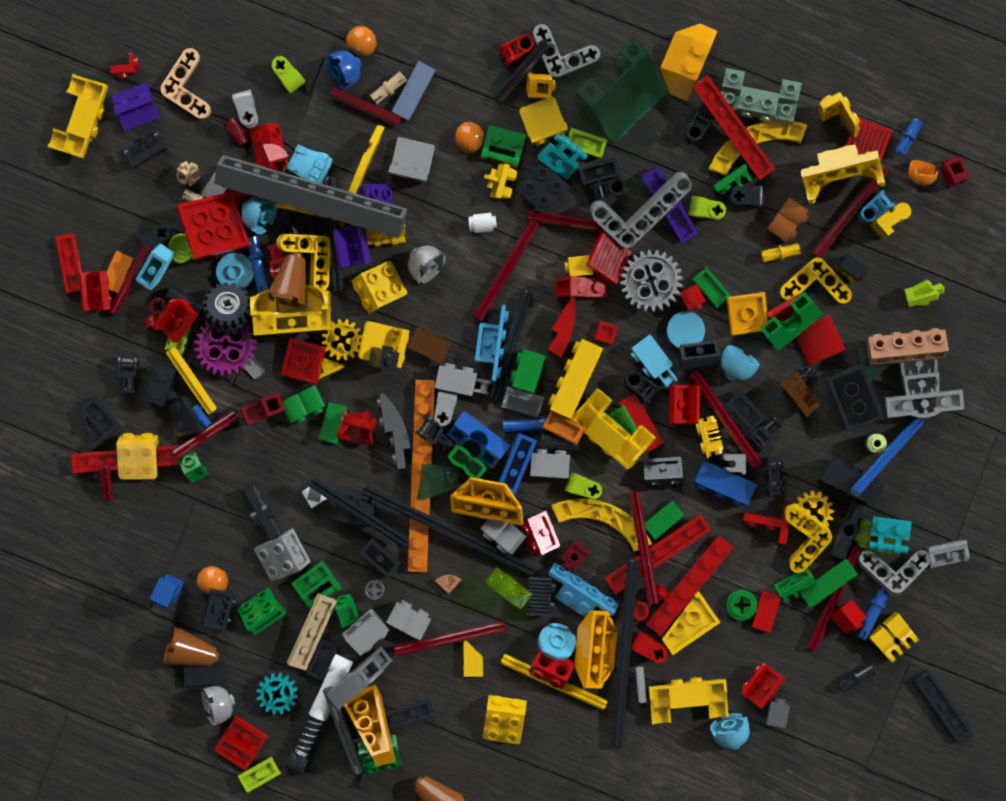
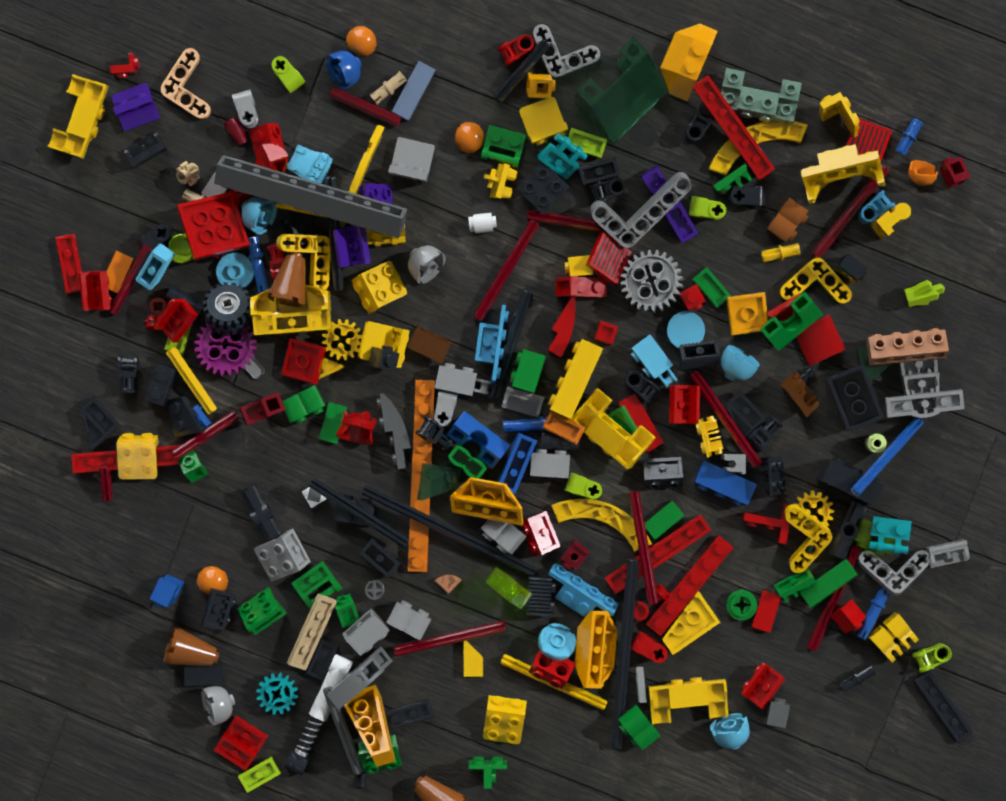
(489, 768): none -> green bracket
(639, 728): none -> green brick
(930, 657): none -> lime piece

